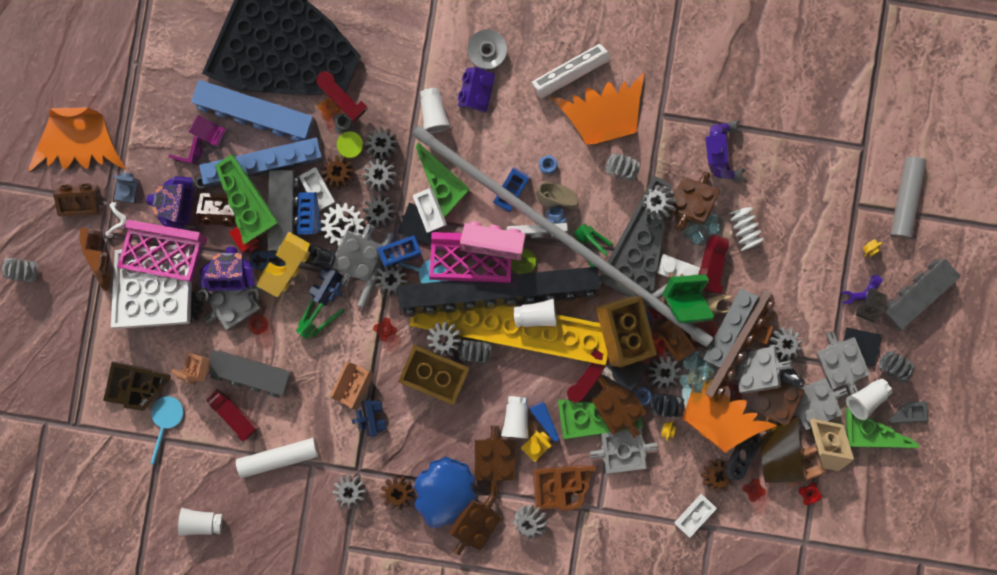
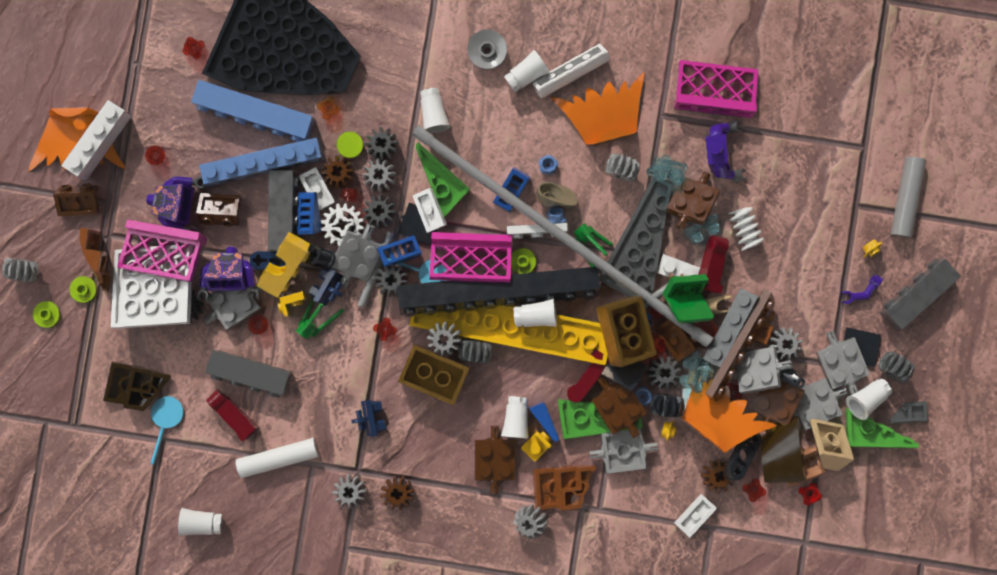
(46, 314): none -> lime piece
(83, 289): none -> lime piece
(96, 140): none -> white brick
(109, 234): white piece -> none
(126, 187): sand blue bracket -> none
(149, 155): none -> clear red plate
(190, 42): none -> clear red plate
(194, 368): nougat bracket -> none
(195, 152): magenta bracket -> none
(207, 130): magenta bracket -> none
(248, 206): bright green wing -> none
(250, 246): red brick -> none
(293, 299): none -> yellow bracket
(328, 84): dark red leg -> none
(338, 119): dark grey plate -> none
(350, 195): none -> clear red plate
(352, 385): nougat bracket -> none
(444, 491): blue piece -> none
(475, 525): reddish brown plate -> none
(476, 89): dark purple bracket -> none
(492, 241): bright pink slope -> none
(527, 71): none -> white plant
(652, 206): light grey gear -> none
(665, 168): none -> clear light blue hips
(716, 105): none -> dark pink fence
(872, 306): clear smoke bracket -> none

